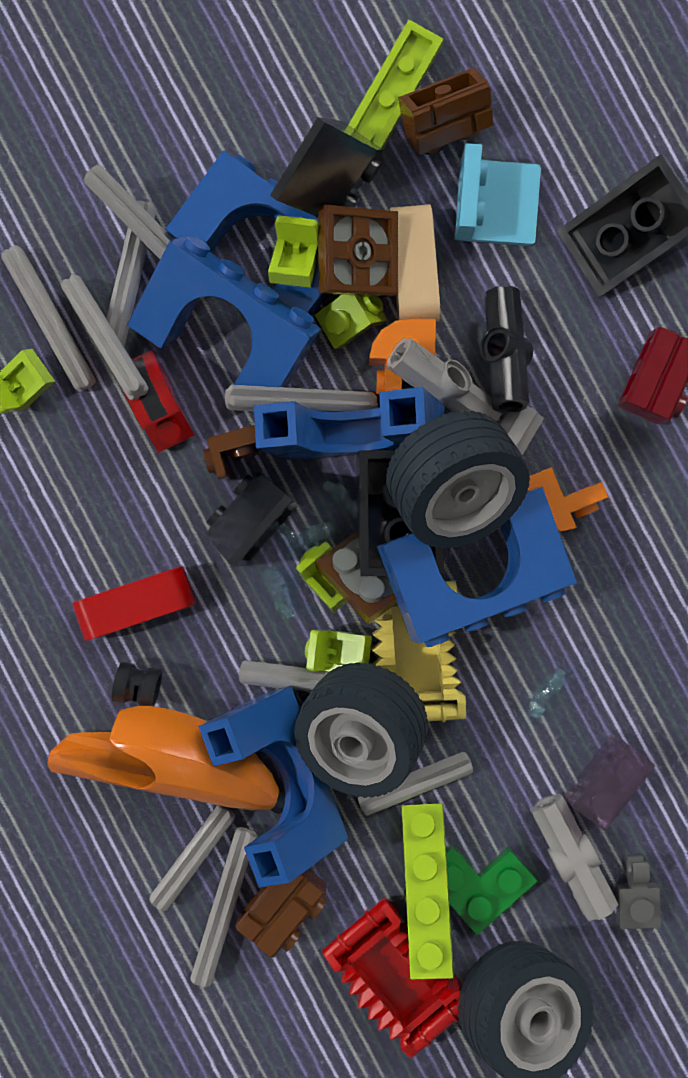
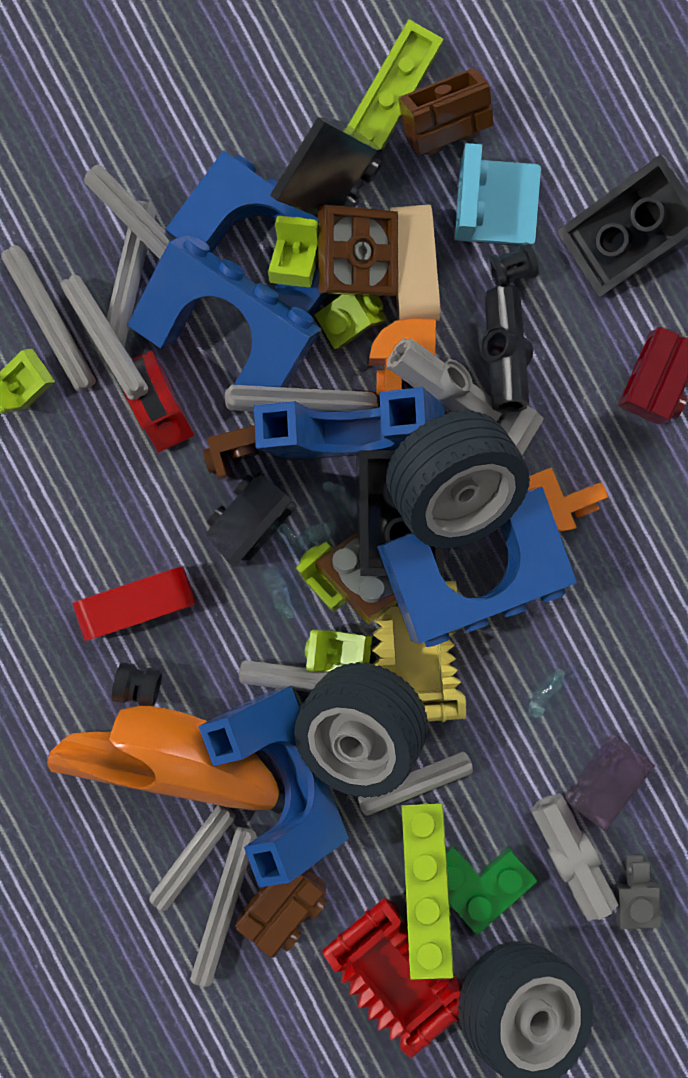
(527, 265): none -> black bush

